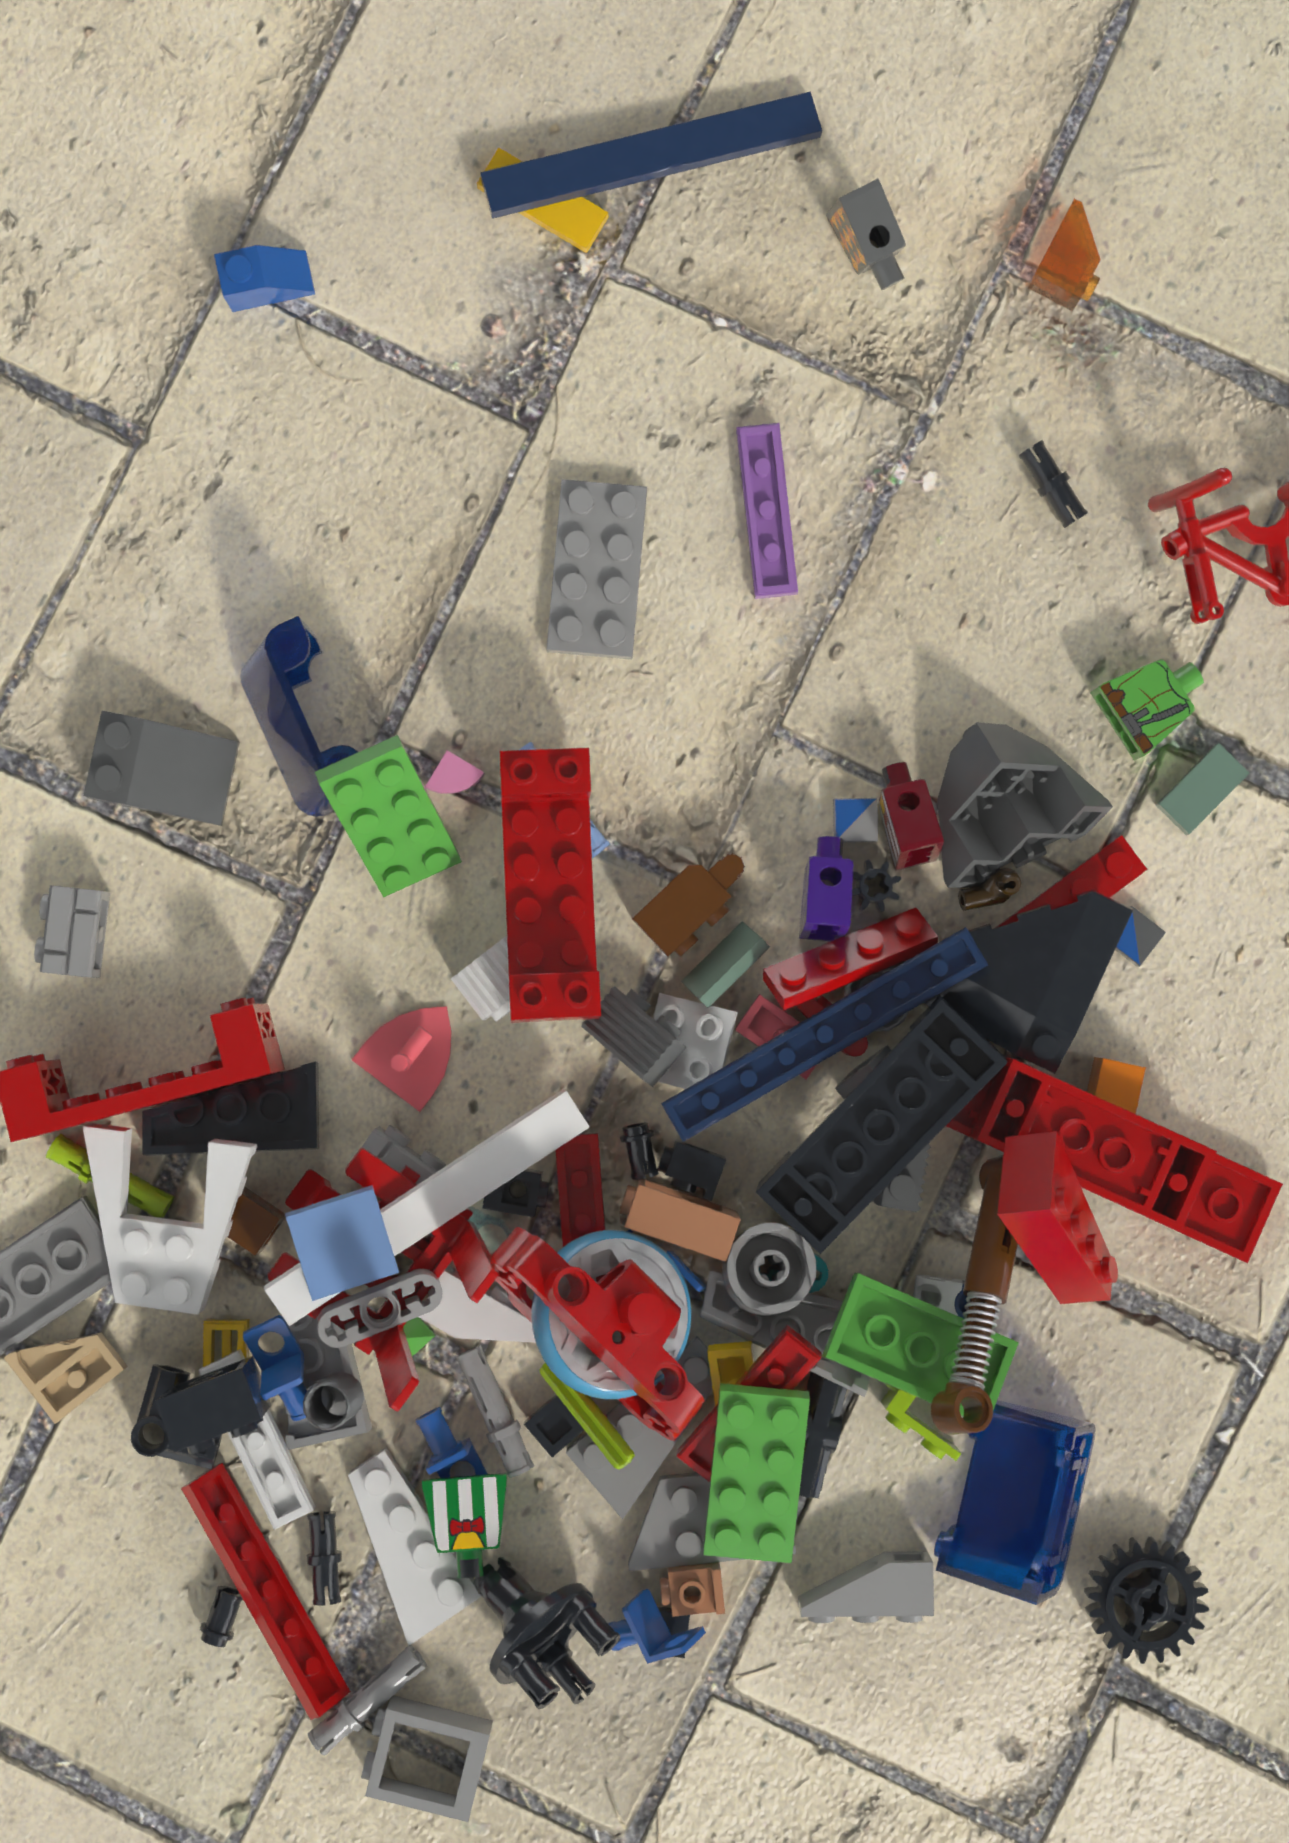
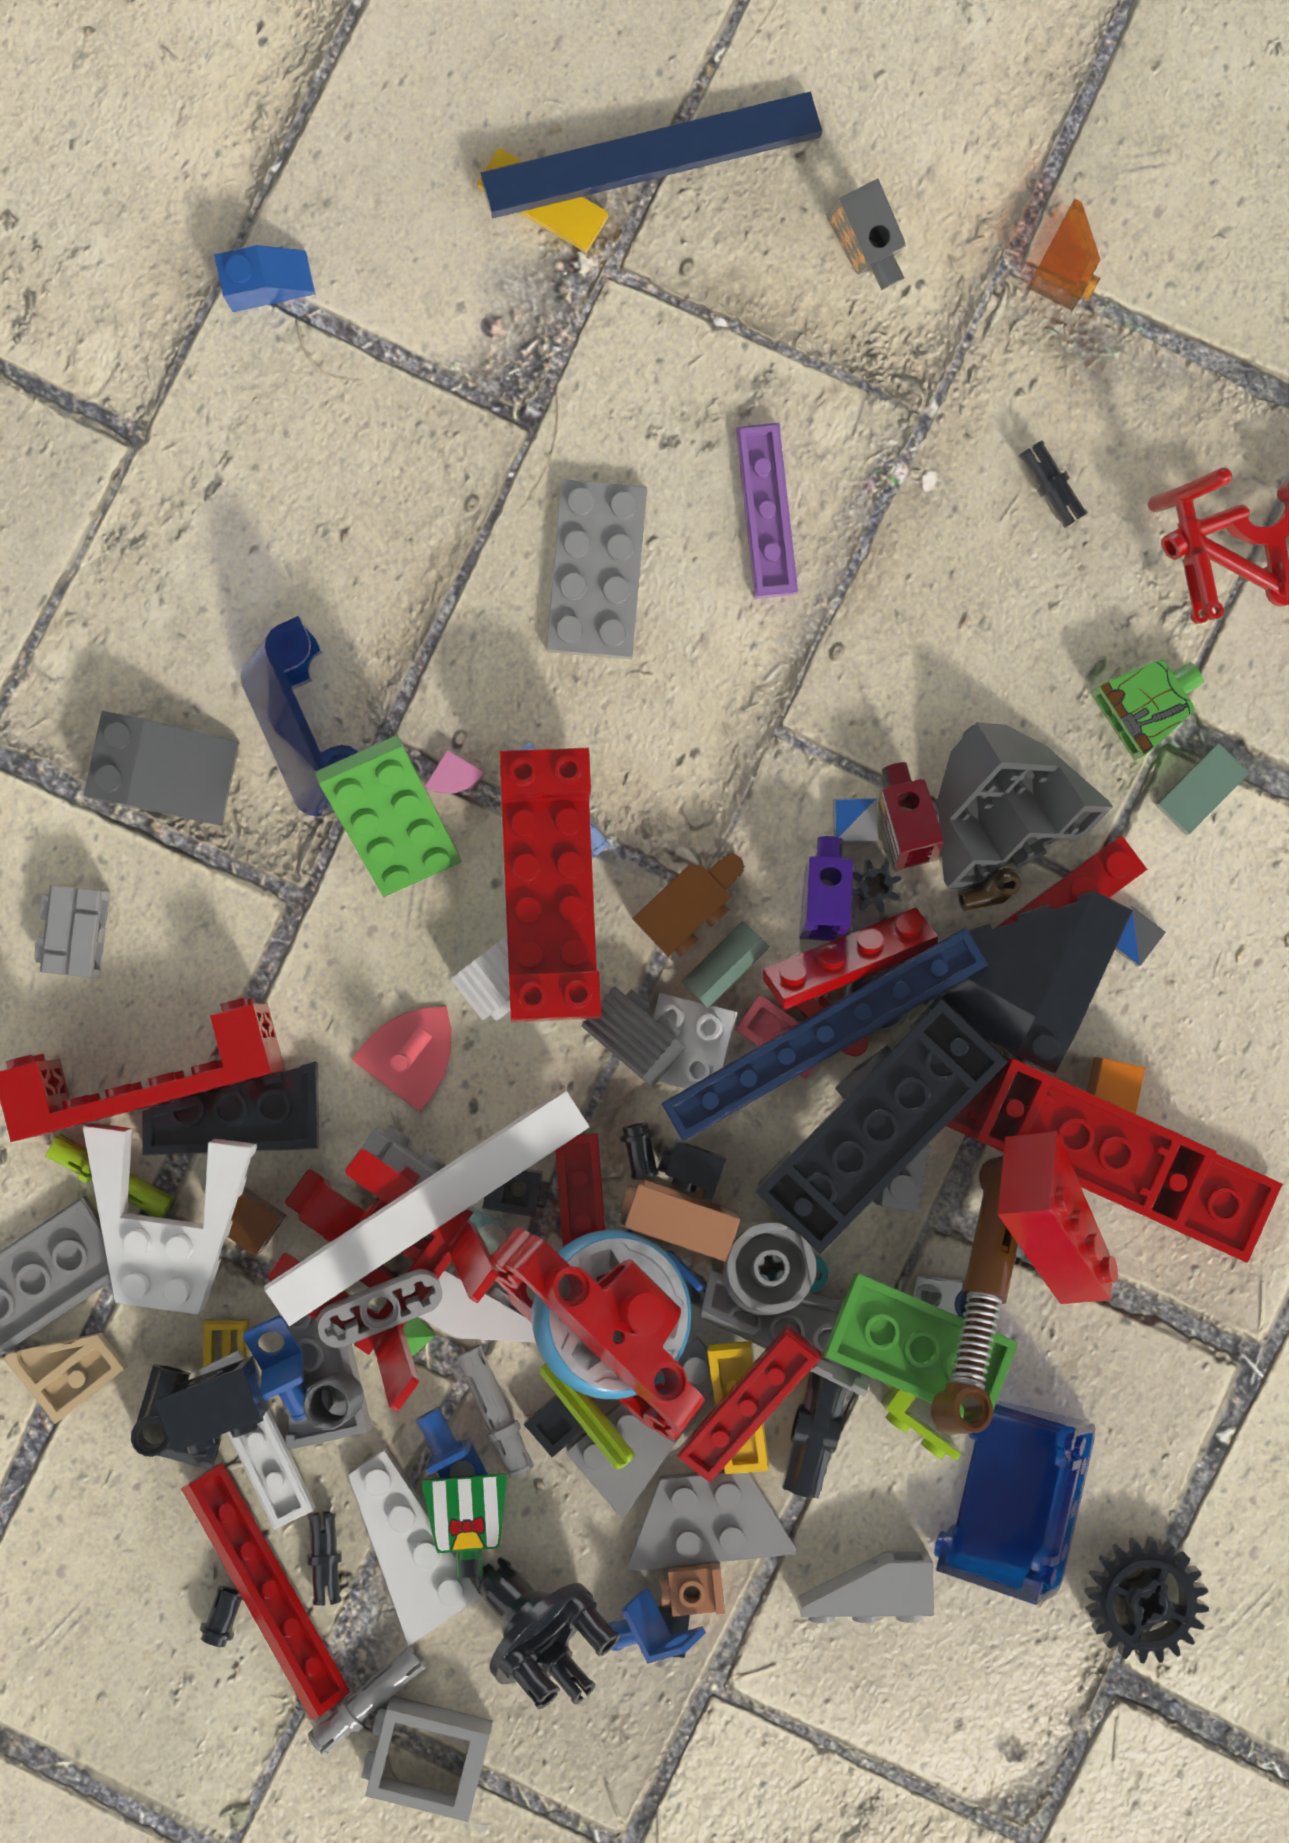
(342, 1243): medium blue tile -> none
(756, 1473): bright green plate -> none

